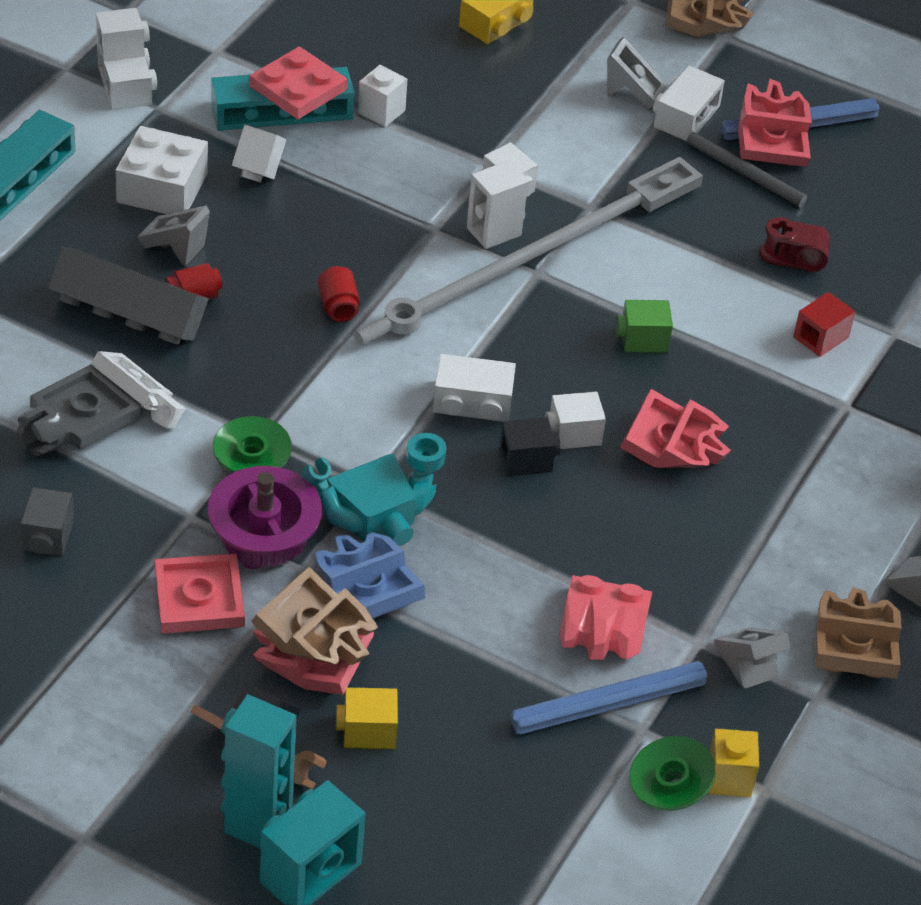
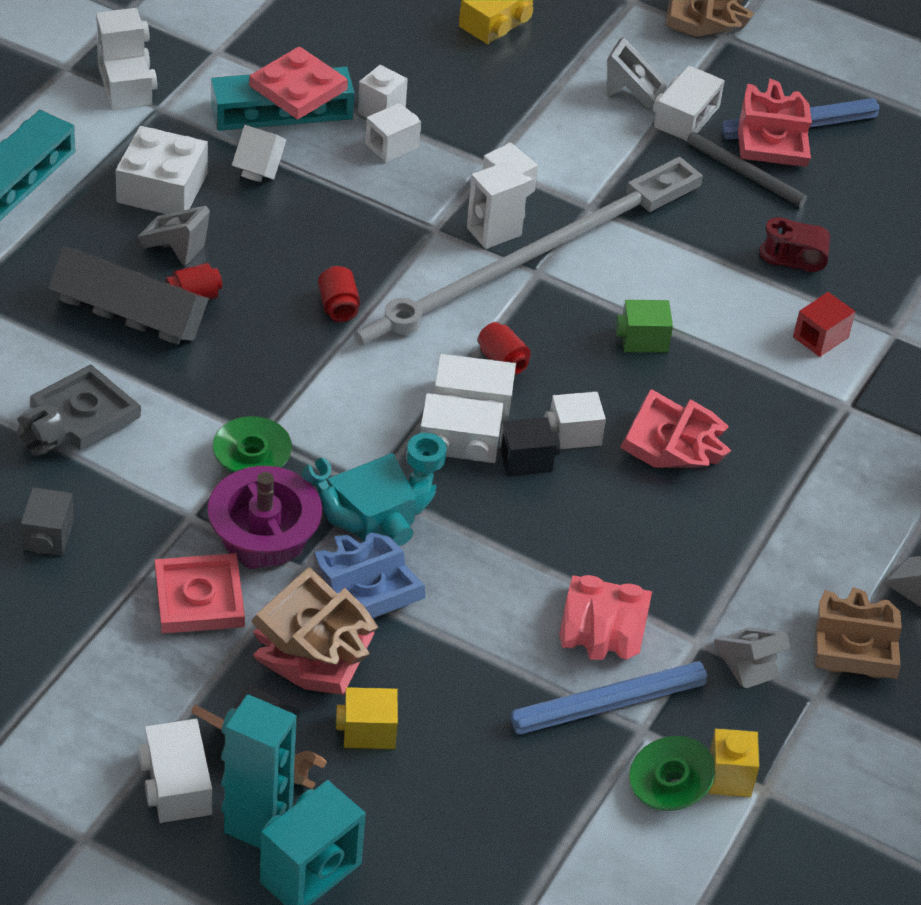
(140, 387): white hinge -> none
(177, 770): none -> white brick
(393, 132): none -> white brick
(465, 425): none -> white brick
(502, 344): none -> red brick

